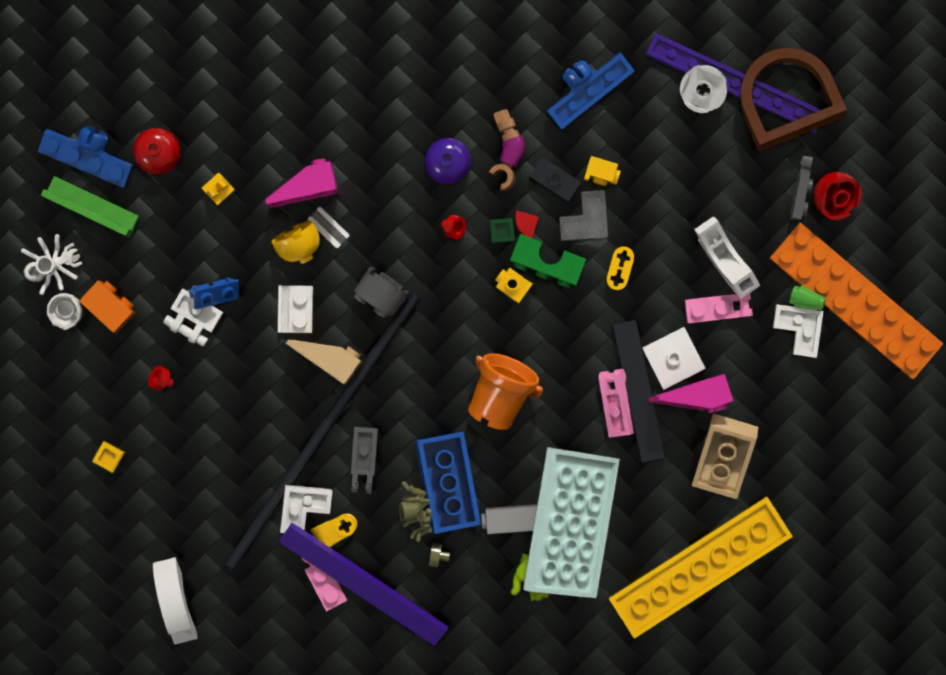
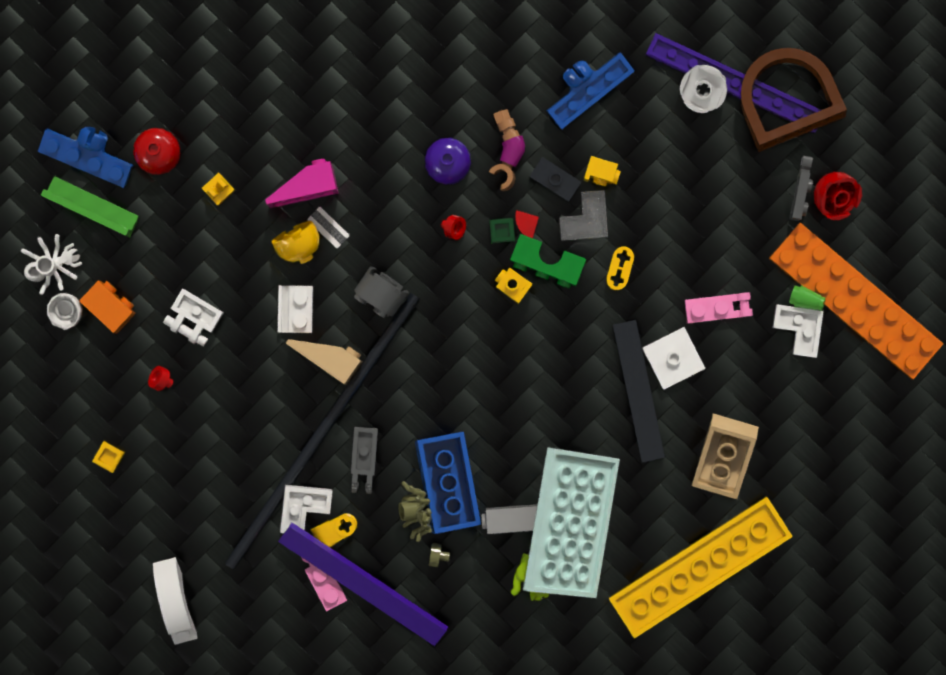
(219, 292): blue hinge -> none
(502, 389): orange piece -> none
(616, 403): bright pink plate -> none
(702, 395): dark pink slope -> none
(725, 258): white arch -> none

